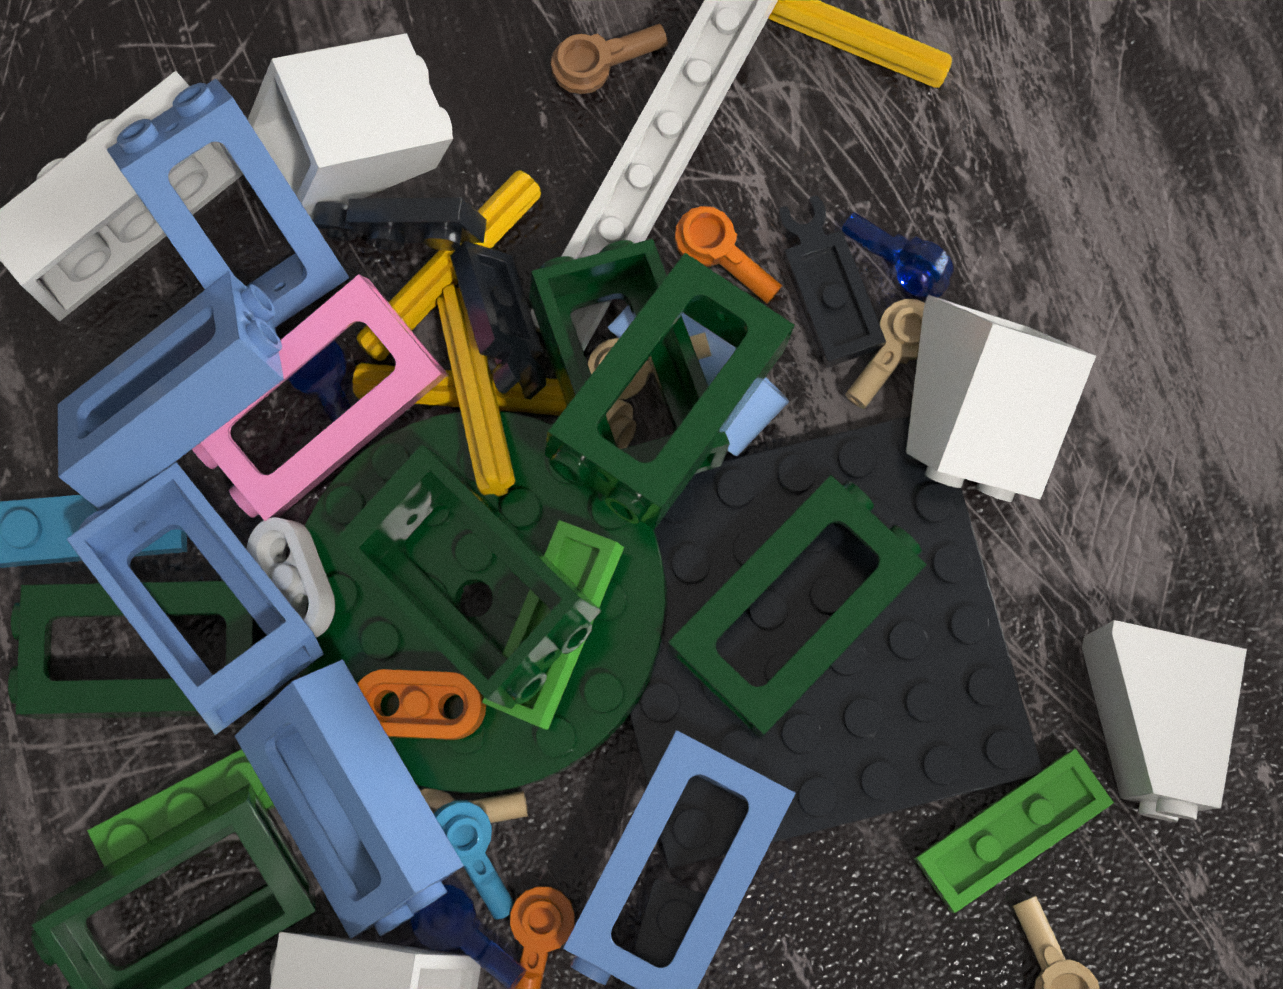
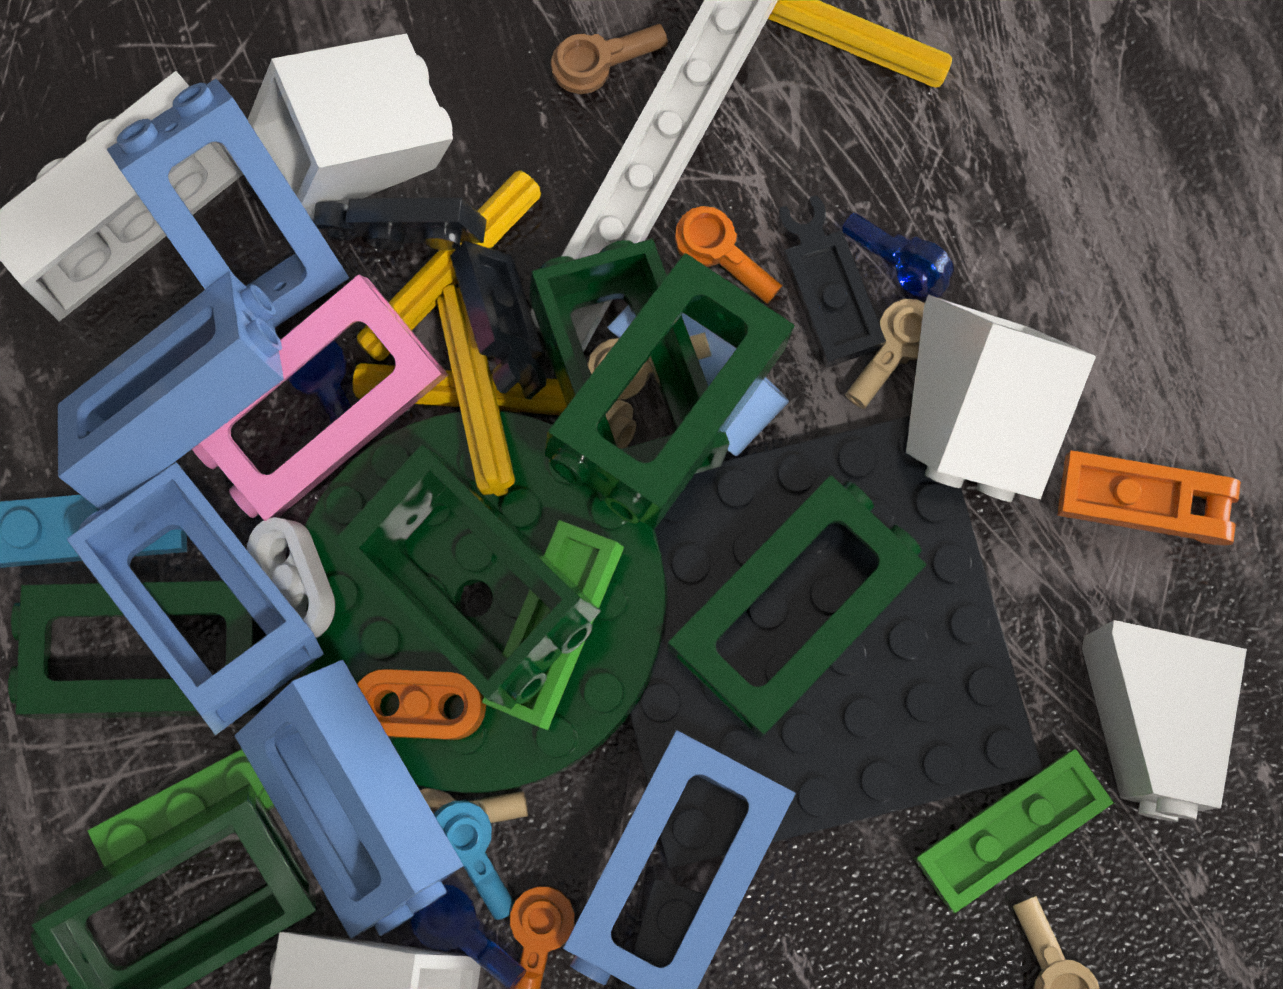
(1147, 497): none -> orange plate

